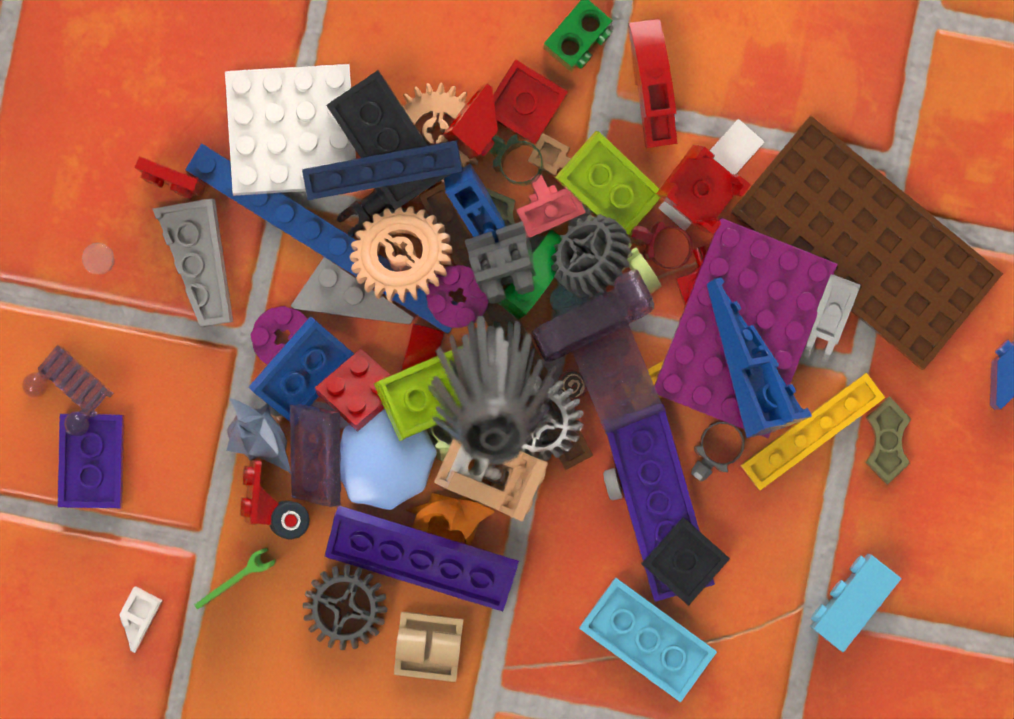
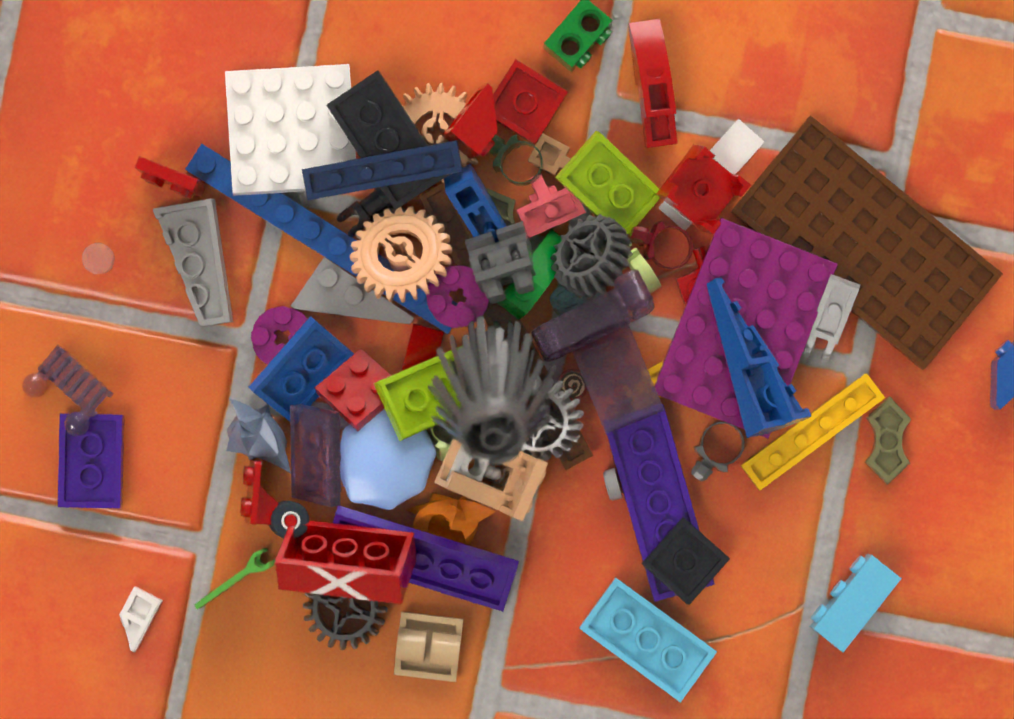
(347, 562): none -> red brick

